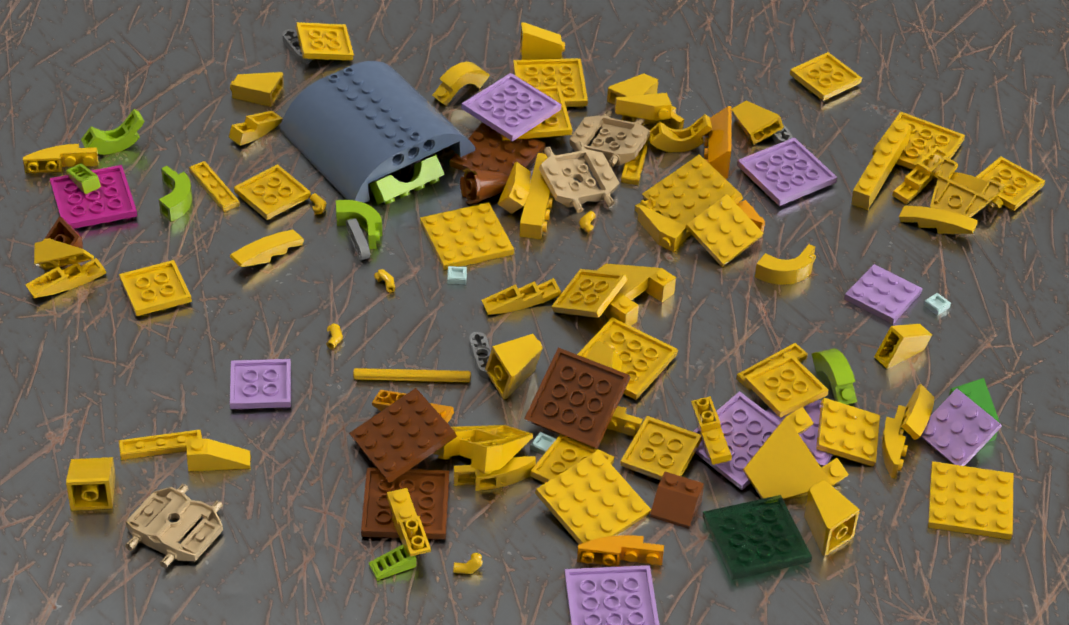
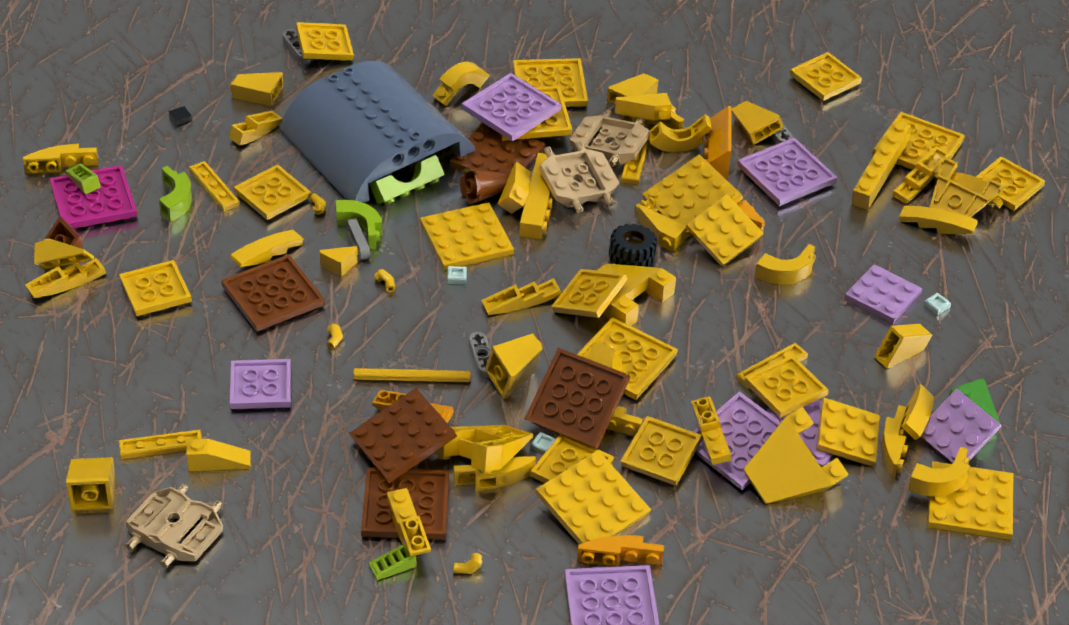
(116, 139): lime arch -> none
(180, 115): none -> black tile
(272, 292): none -> dark orange plate
(339, 259): none -> yellow slope
(540, 43): yellow slope -> none
(585, 221): yellow arm -> none
(632, 245): none -> black wheel
(677, 500): dark orange slope -> none
(756, 537): clear green plate -> none
(830, 517): yellow slope -> none
(839, 372): lime arch -> none
(940, 481): none -> yellow arch

